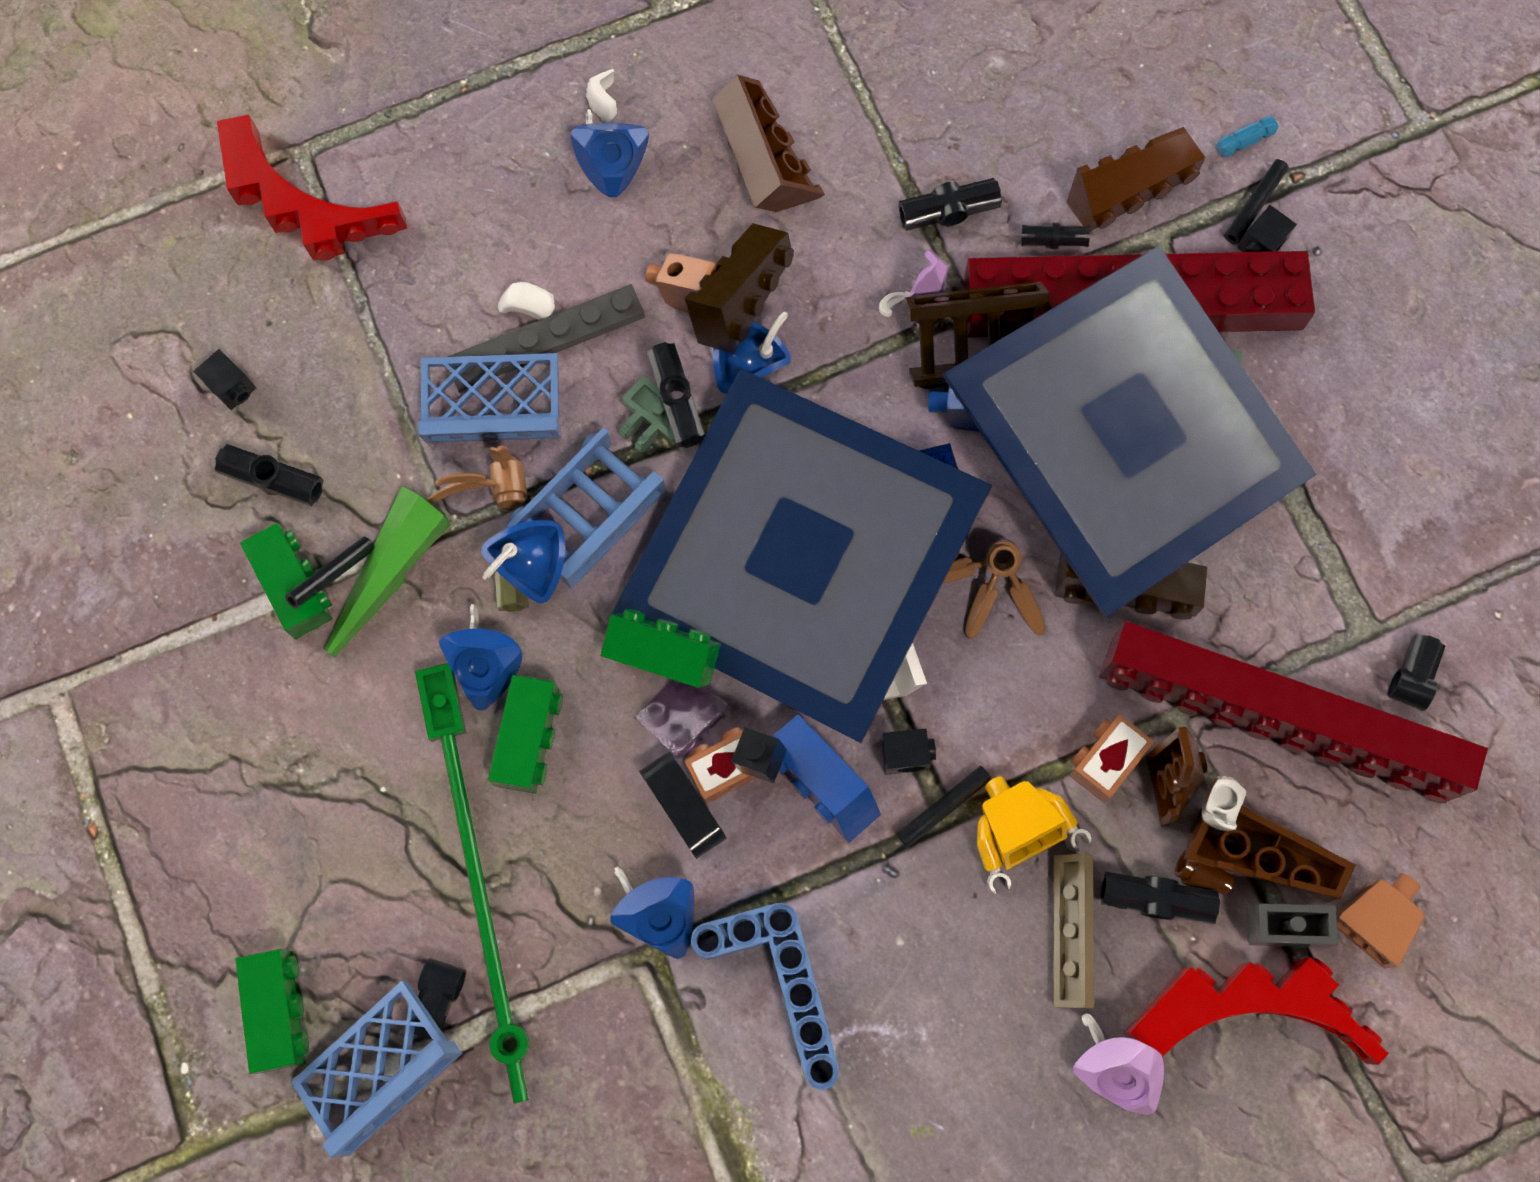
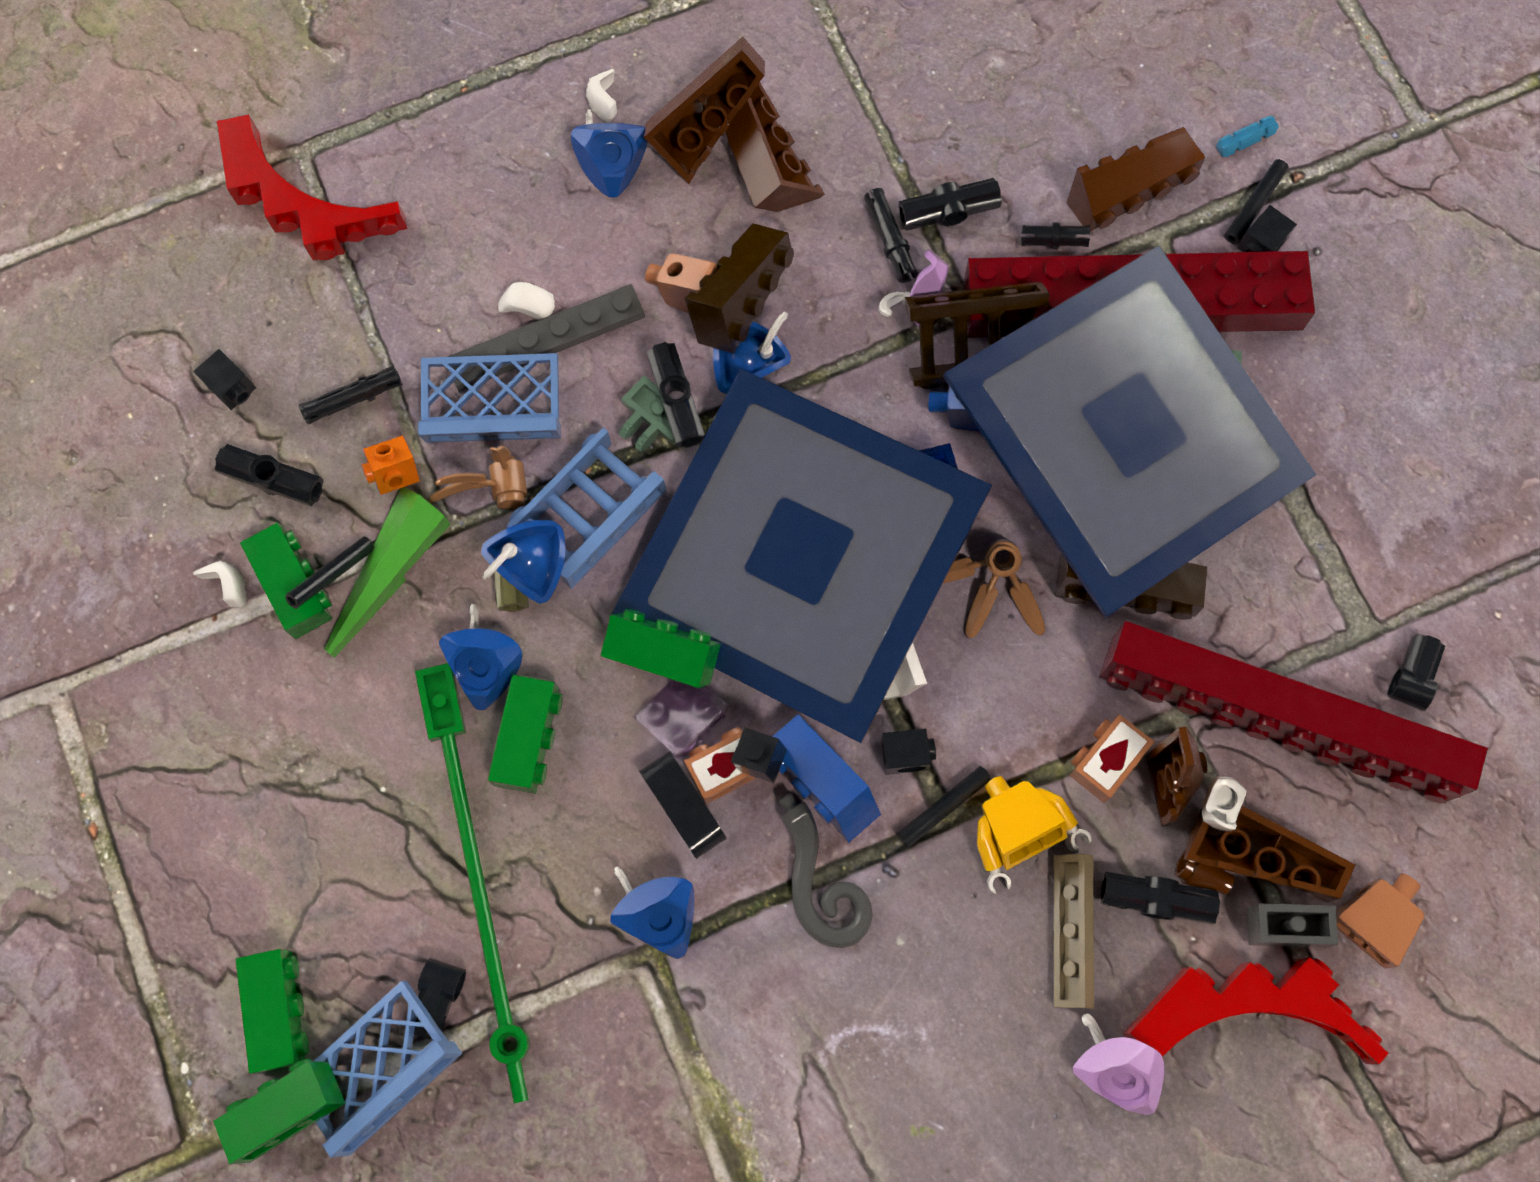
(232, 582): none -> white hair
(278, 1111): none -> green brick
(363, 389): none -> black pin
(390, 465): none -> orange brick
(703, 110): none -> reddish brown wedge
(787, 977): medium blue beam -> none
(805, 835): none -> dark grey plant
(895, 245): none -> black pin

